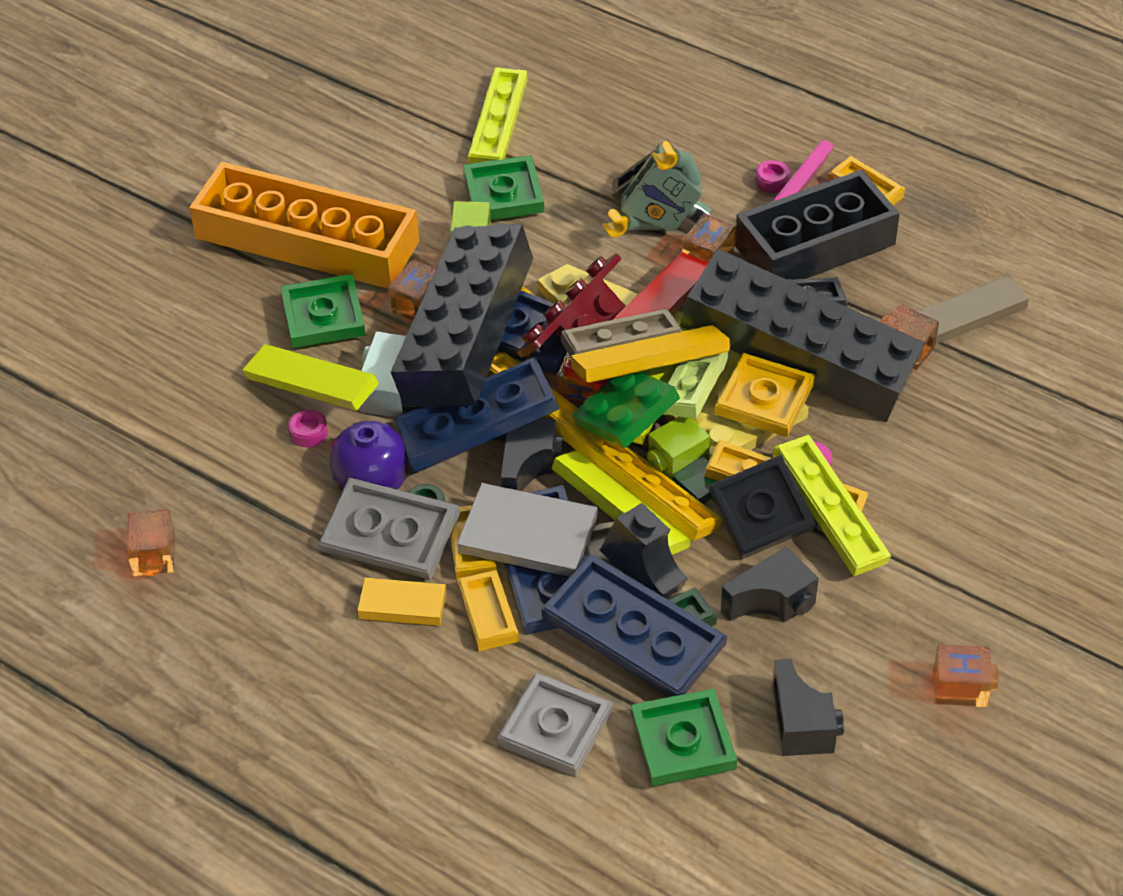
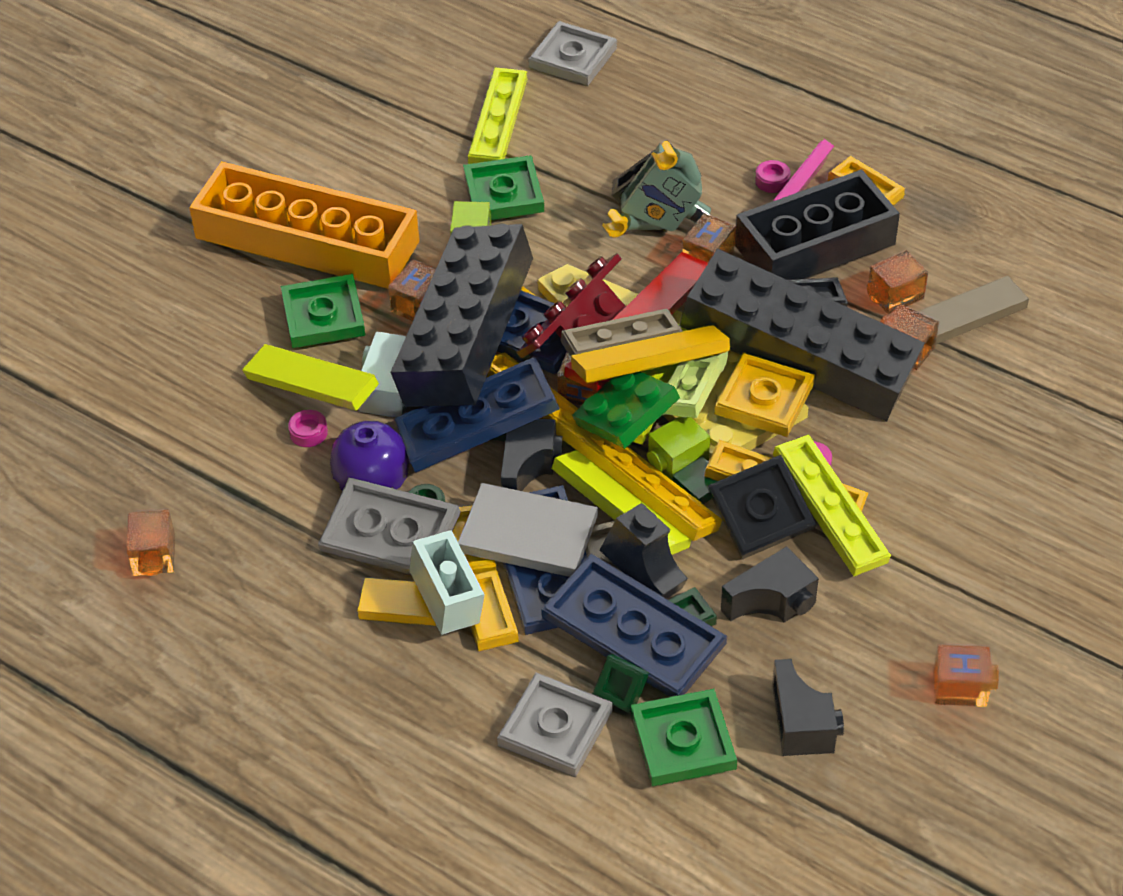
(446, 582): none -> light aqua brick
(573, 53): none -> light grey tile
(620, 682): none -> dark green tile
(897, 282): none -> clear orange brick

